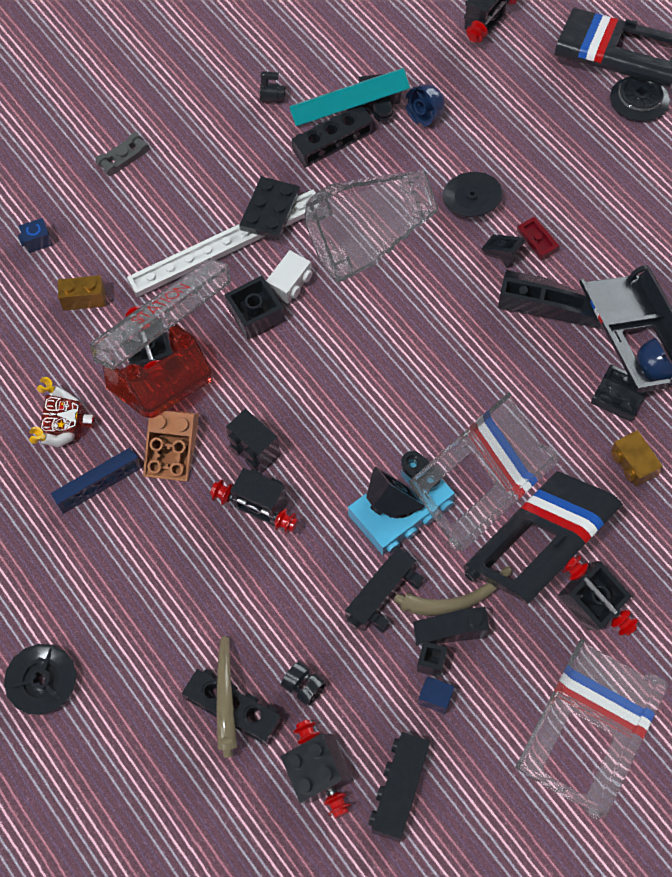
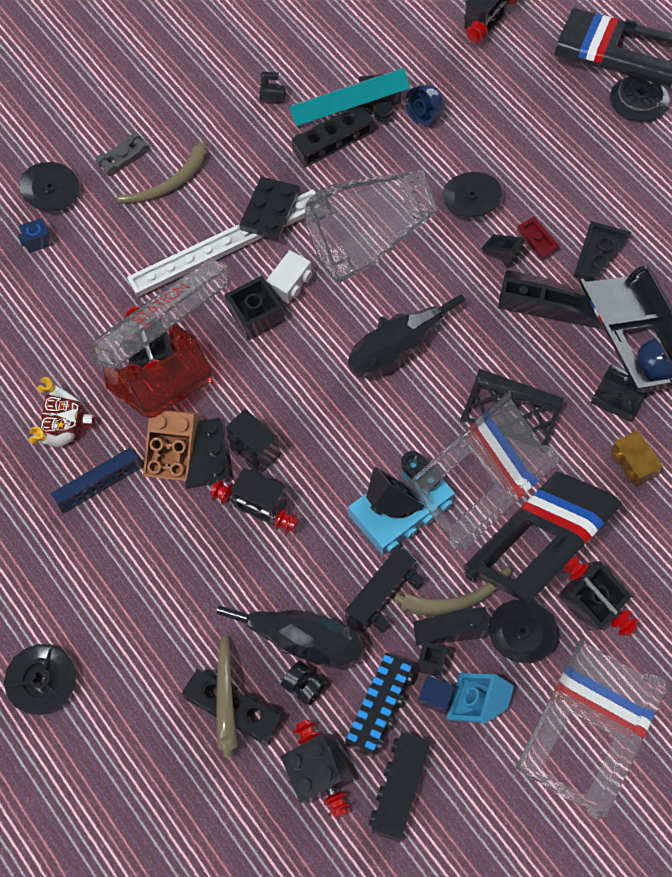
(49, 186): none -> black piece
(81, 292): pearl gold brick -> none
(187, 171): none -> dark tan animal
(208, 455): none -> black wing
(304, 635): none -> black piece
(379, 705): none -> black brick
(395, 340): none -> black piece
(479, 698): none -> dark azure slope
(520, 392): none -> black fence
(523, 631): none -> black piece
(599, 249): none -> black wing

